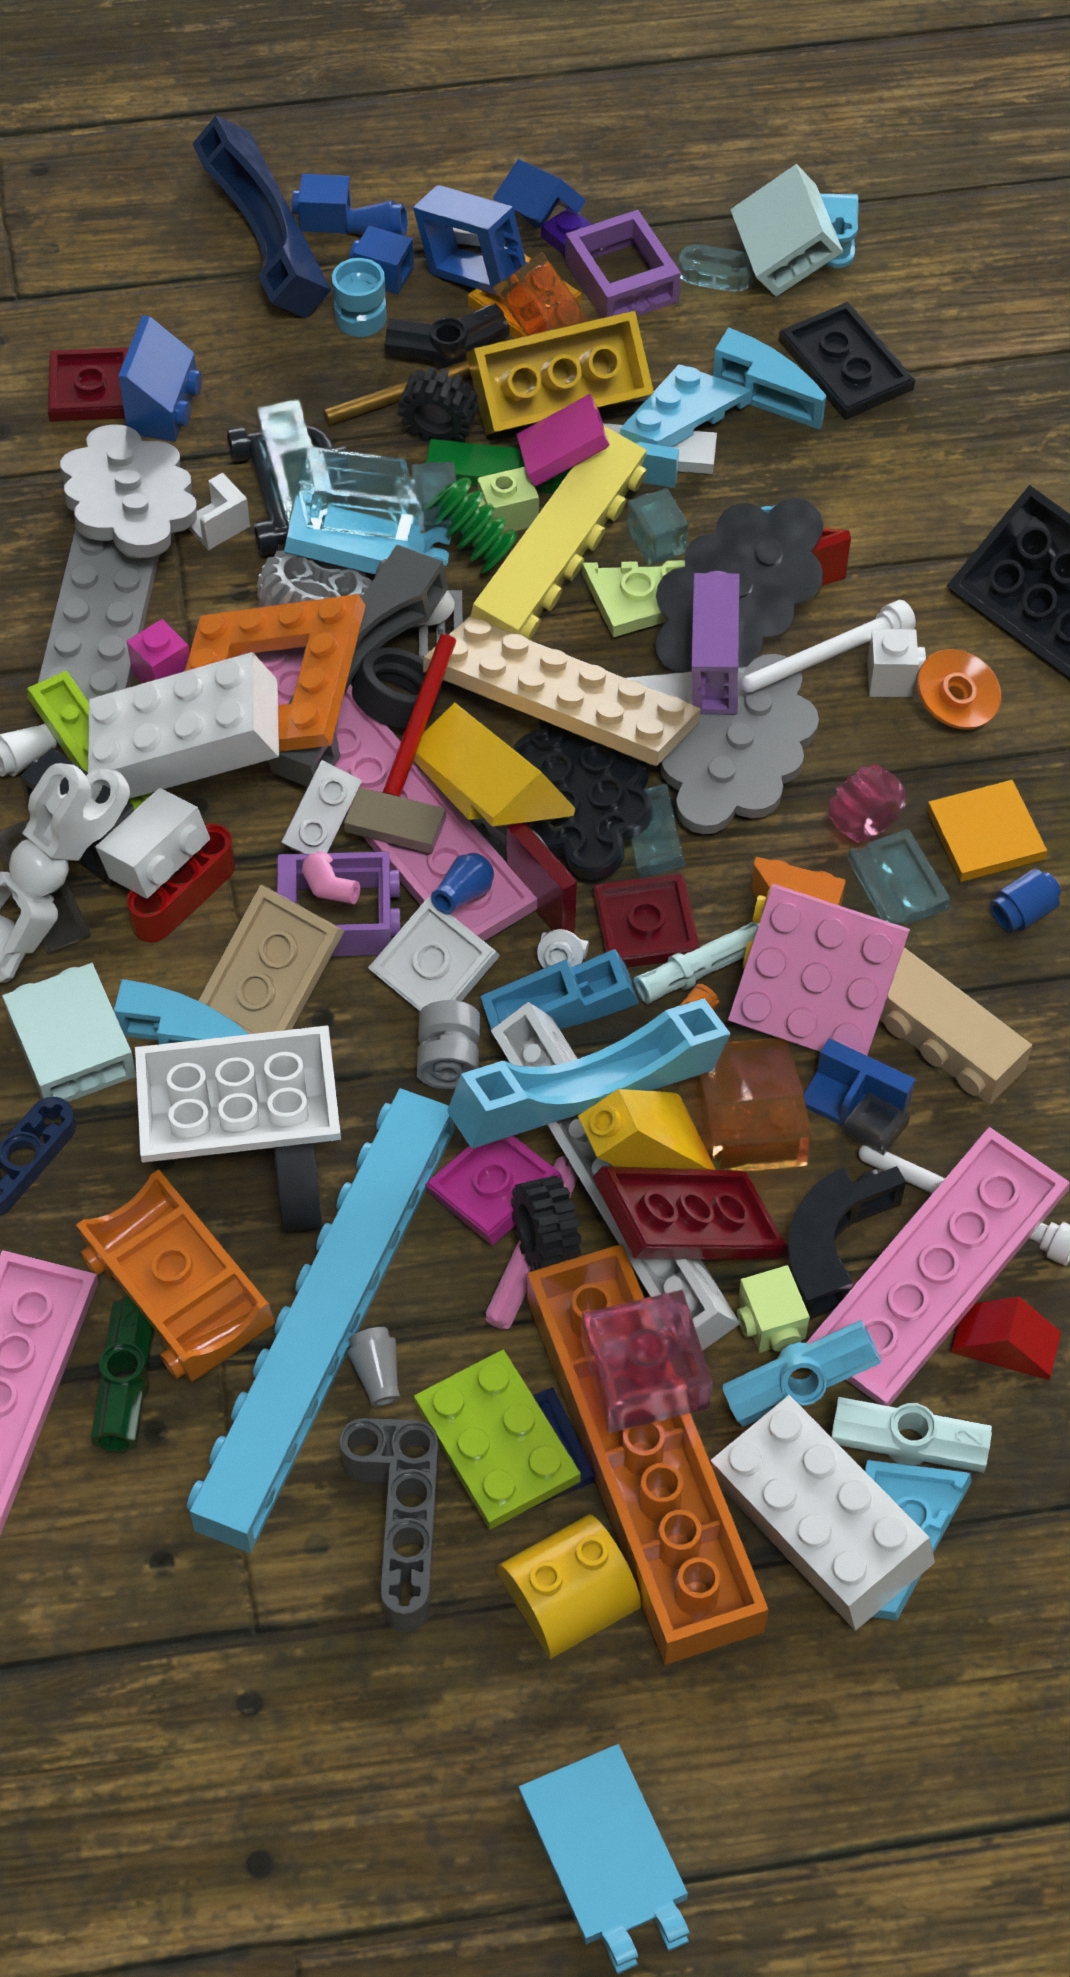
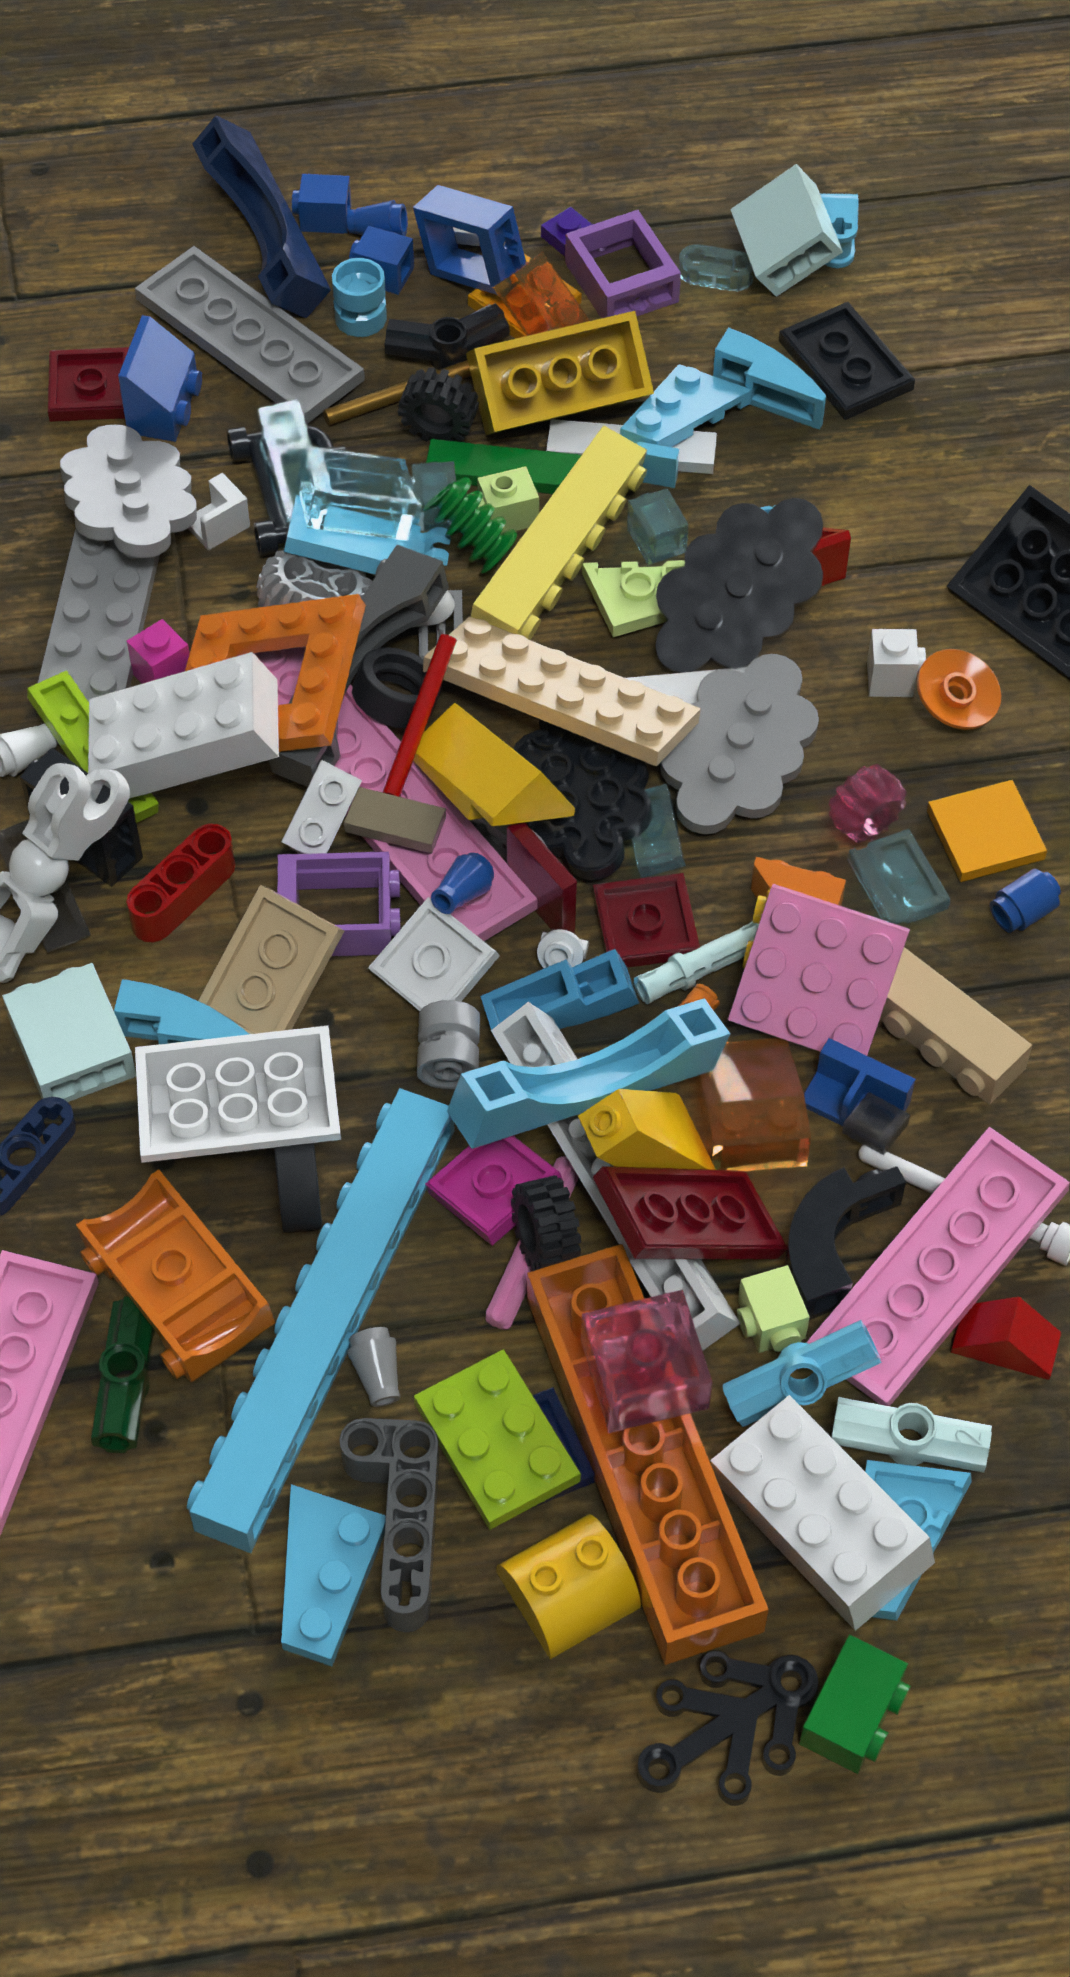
(153, 842): white brick -> none
(249, 333): none -> light grey plate
(323, 882): bright pink arm -> none
(326, 1570): none -> medium azure wing
(536, 193): blue panel -> none
(562, 440): dark pink tile -> none
(607, 1853): medium azure tile -> none
(715, 642): medium lavender window -> none
(734, 1717): none -> black plant
(854, 1705): none -> green brick
(891, 616): white piece -> none

